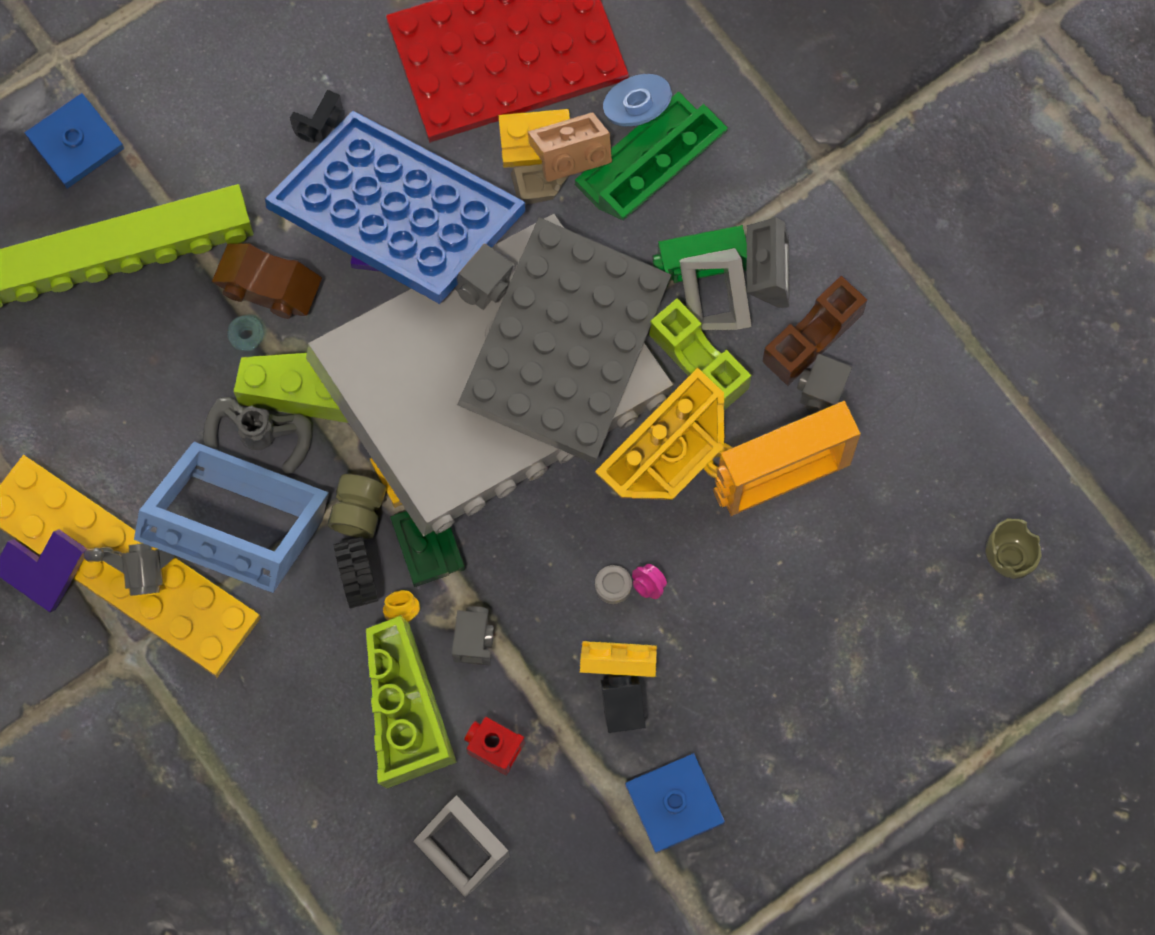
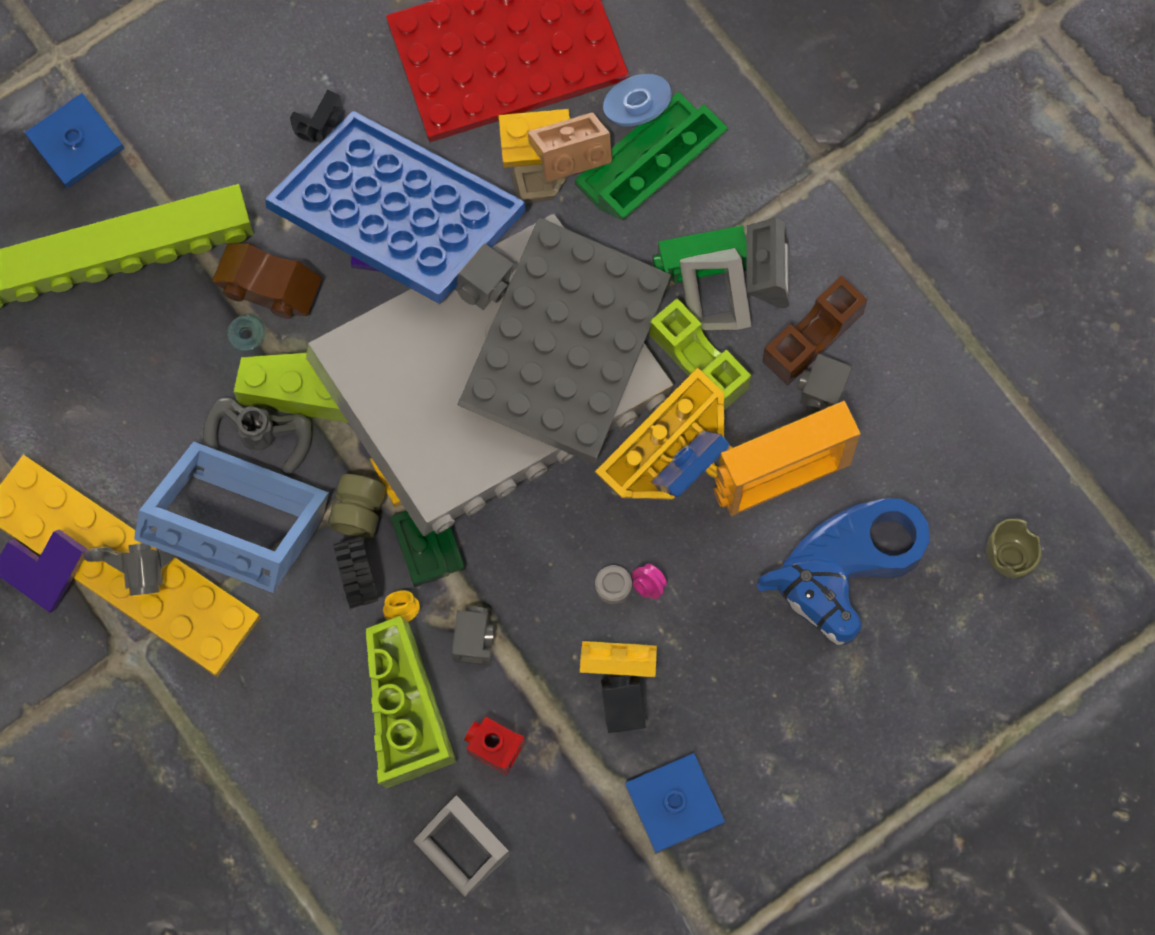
(690, 463): none -> blue plate
(841, 548): none -> blue animal

